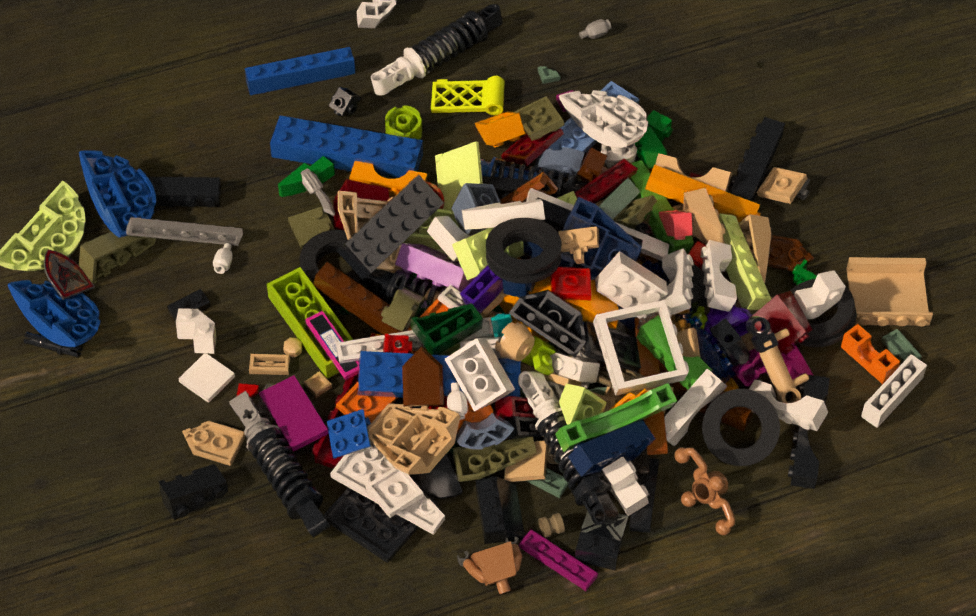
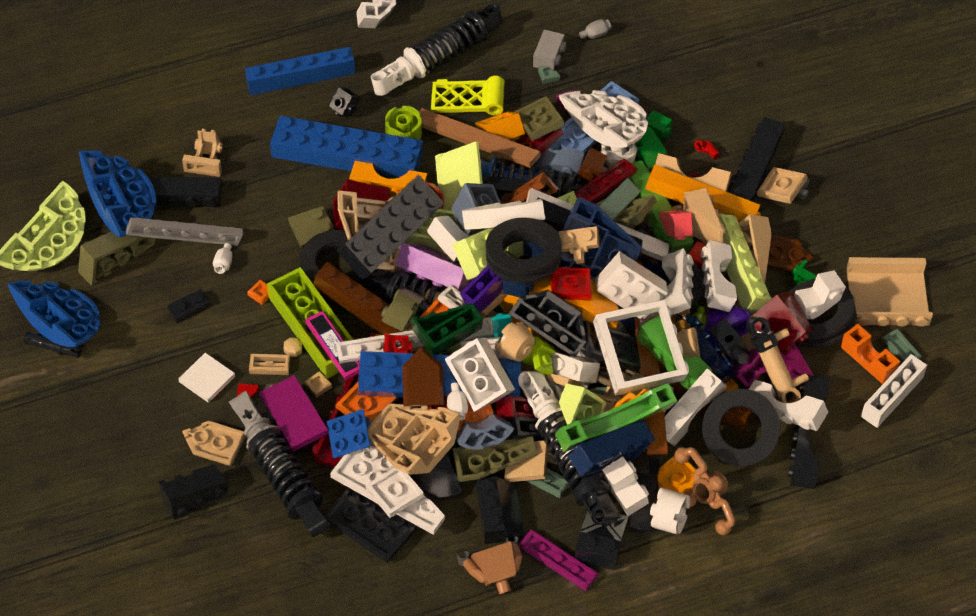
(65, 275): shield -> none
(196, 326): white brick -> none
(208, 144): none -> tan tile
(259, 292): none -> orange tile
(293, 183): green slope -> none
(314, 186): light grey piece -> none
(487, 141): none -> medium nougat tile
(549, 50): none -> light grey brick
(551, 525): dark tan wheel -> none
(670, 511): none -> white brick
(676, 476): none -> light orange tile
(707, 147): none -> red arm

